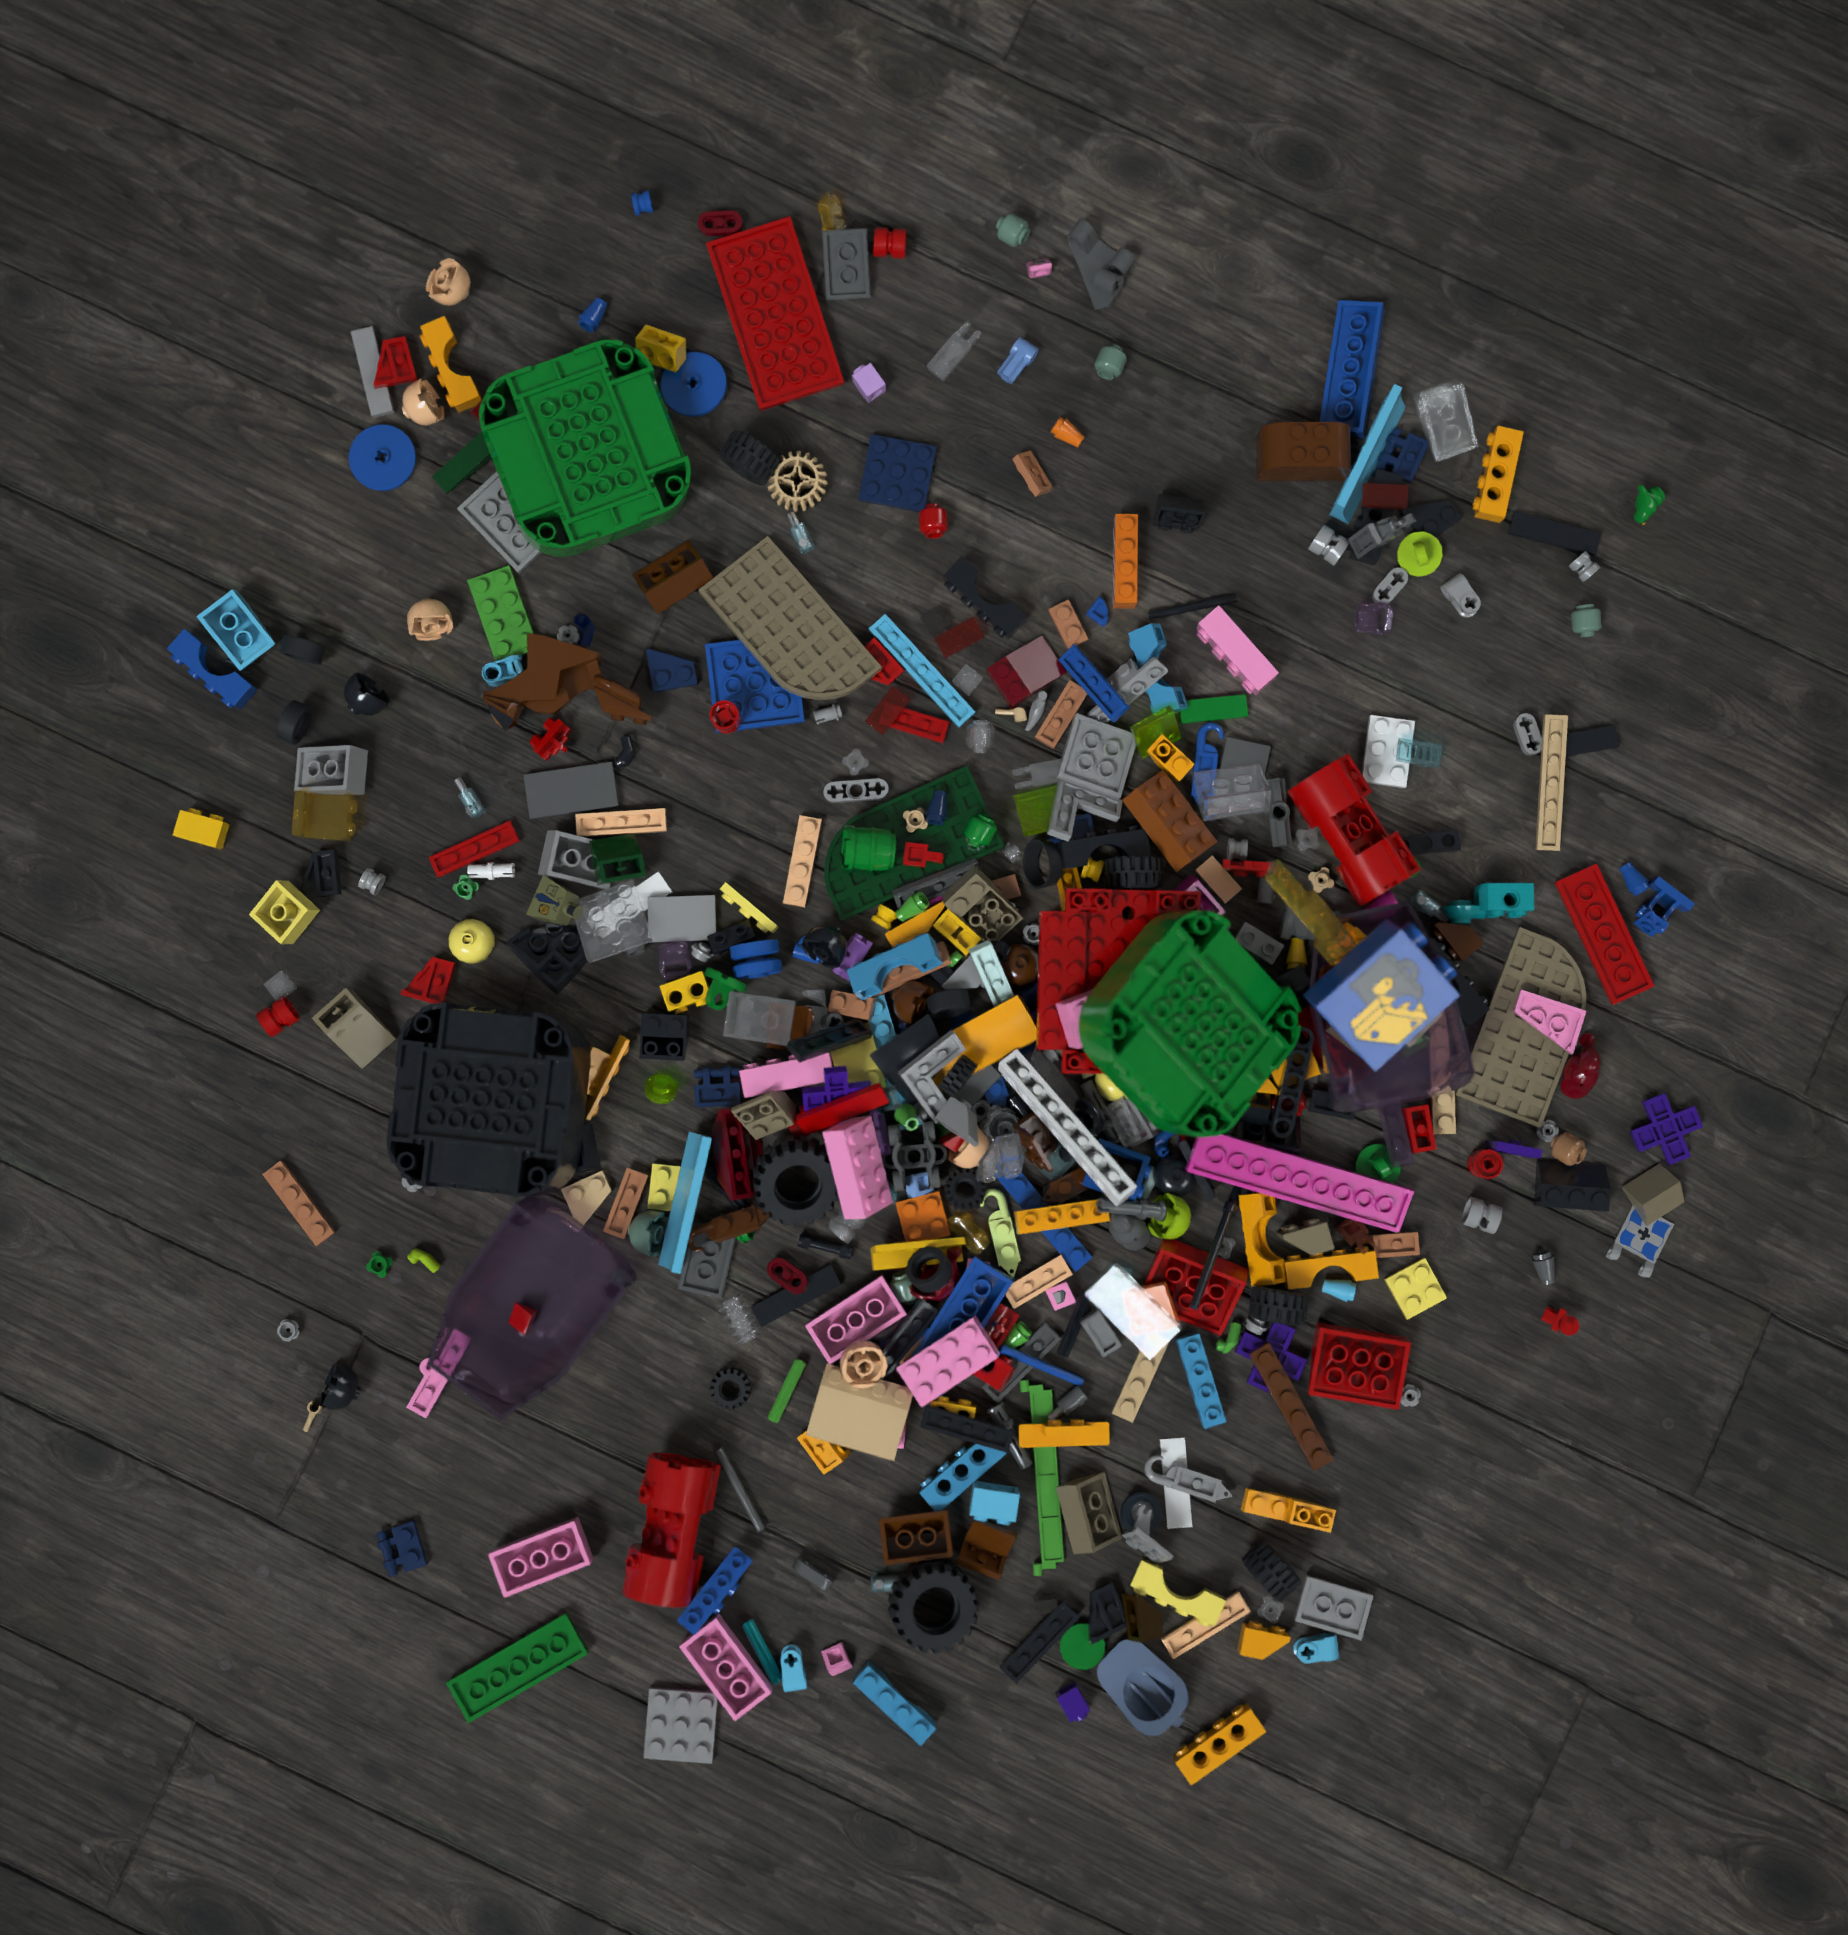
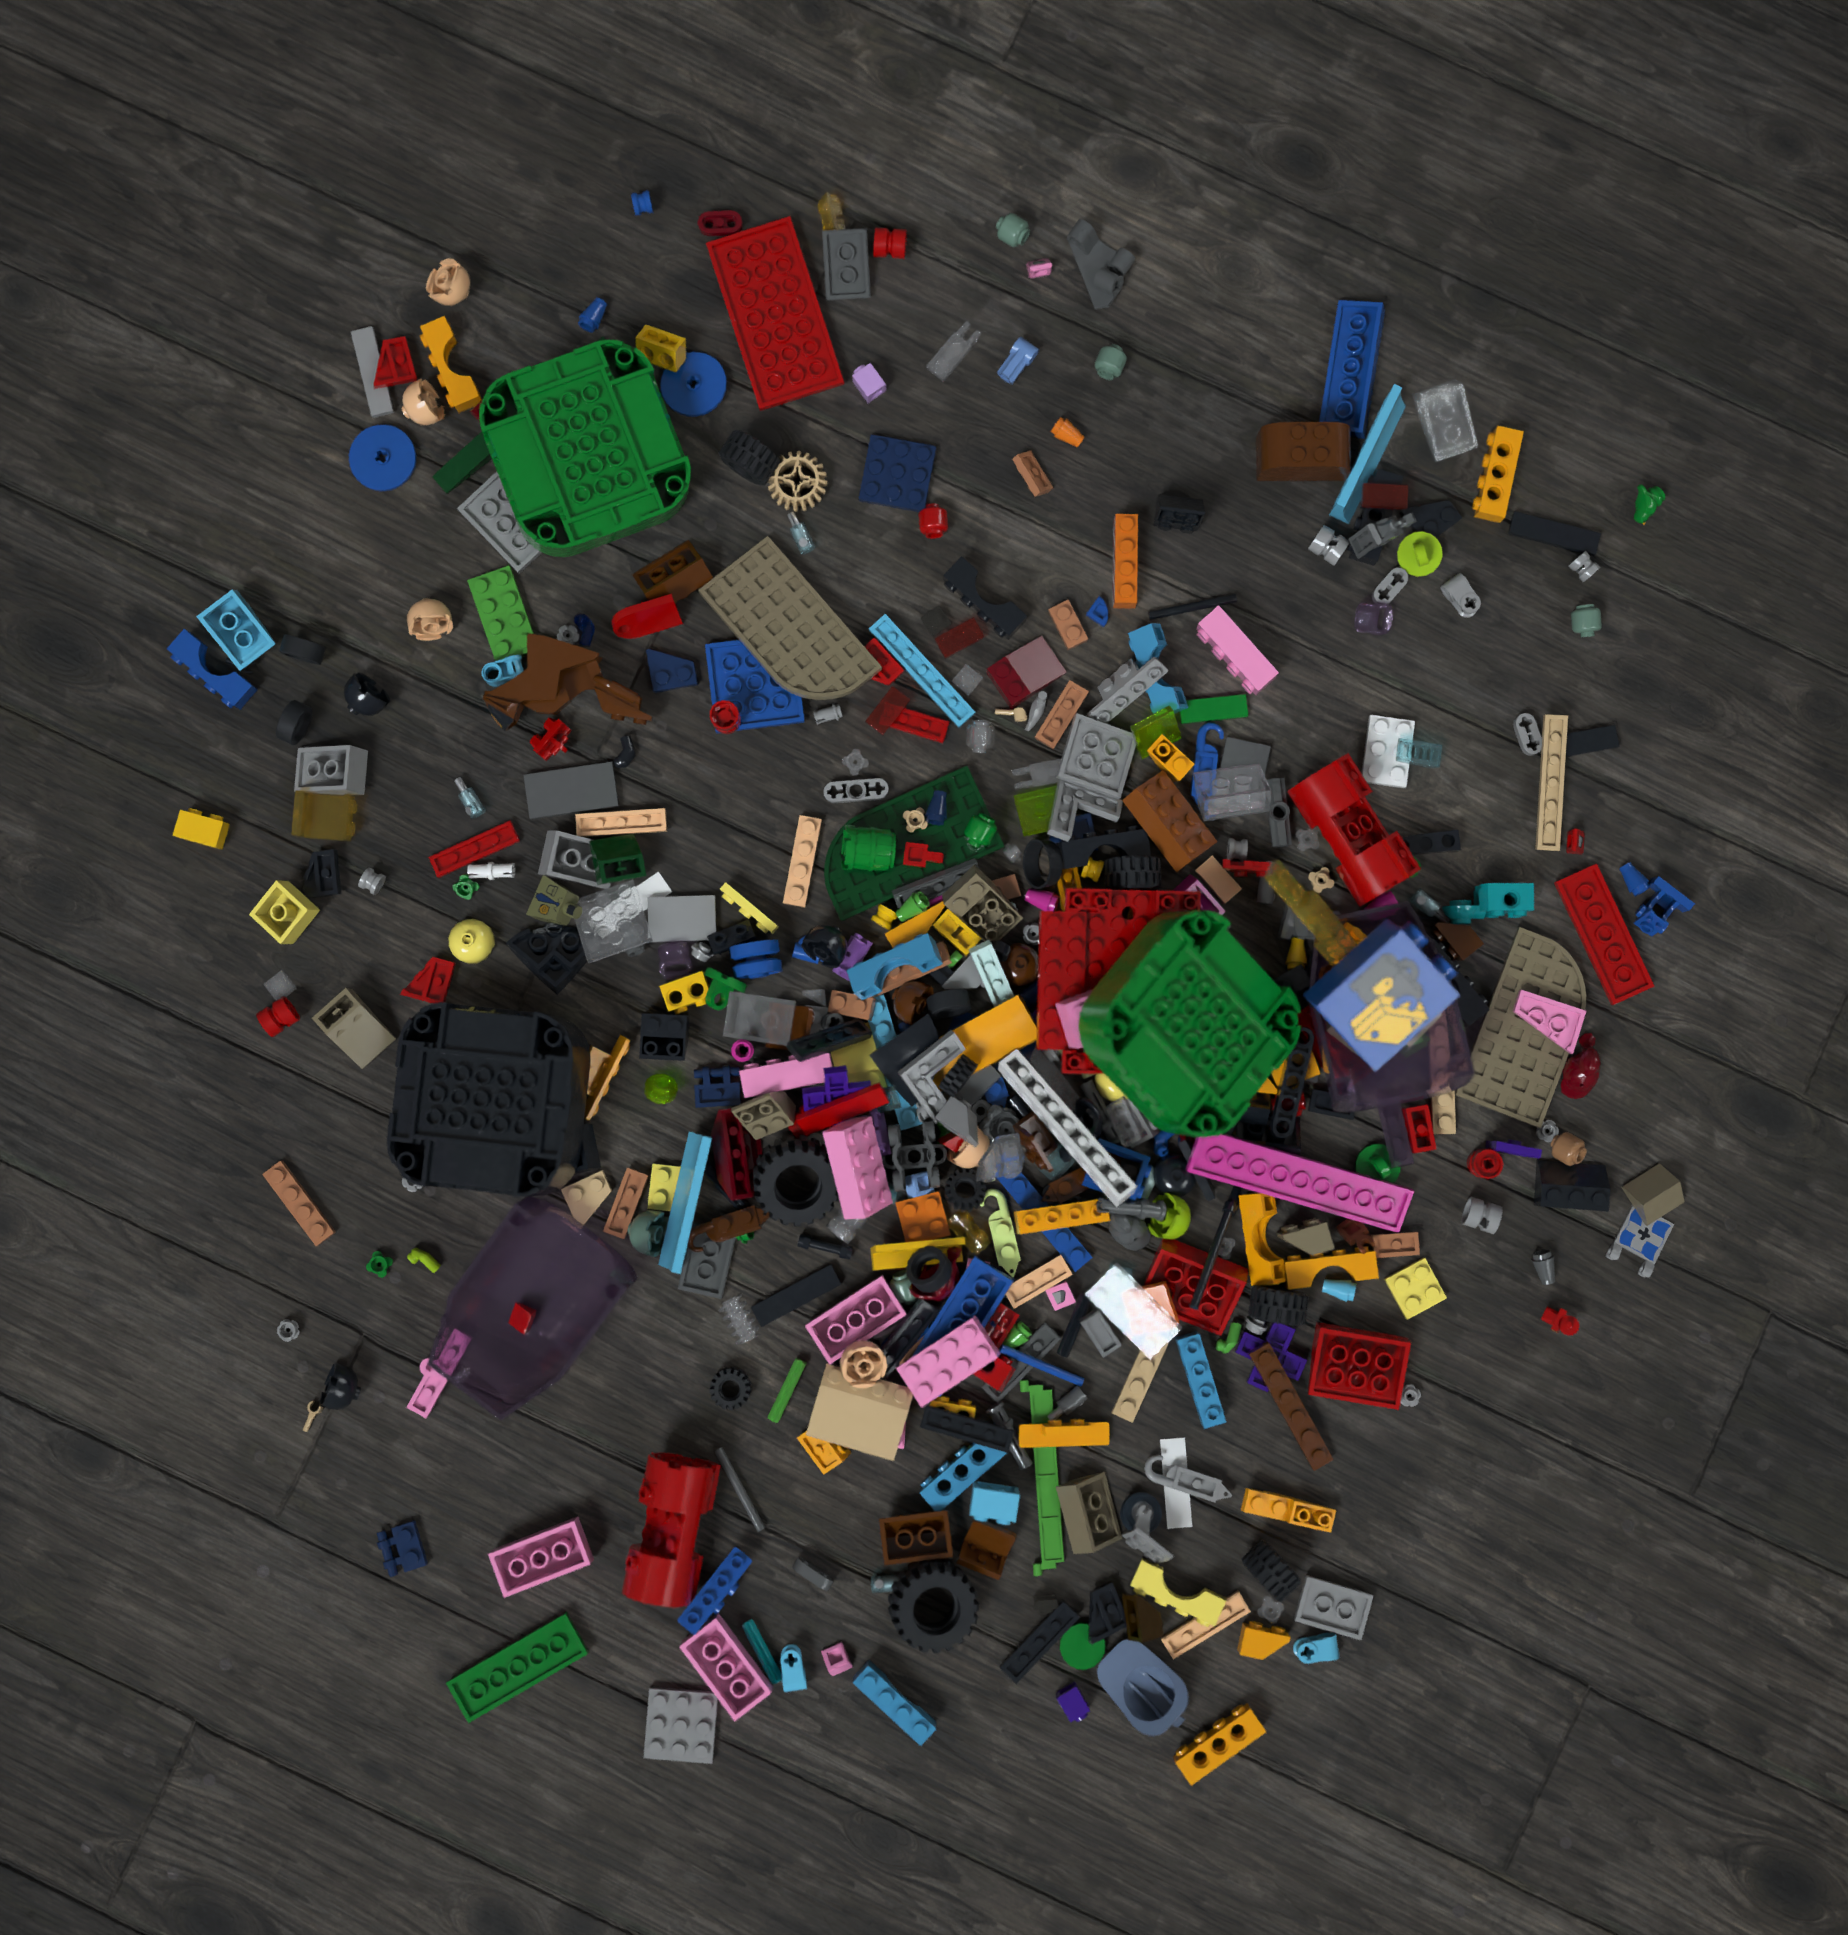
(646, 618): none -> red tile
(736, 1053): none -> dark pink cone
(788, 1276): dark red plate -> none
(907, 1117): bright green cone -> none
(1042, 899): none -> dark pink cone
(1094, 683): blue tile -> none
(1258, 944): light grey brick -> none
(1409, 457): dark blue plate -> none
(1575, 841): none -> red slope
(1666, 1128): dark purple plate -> none

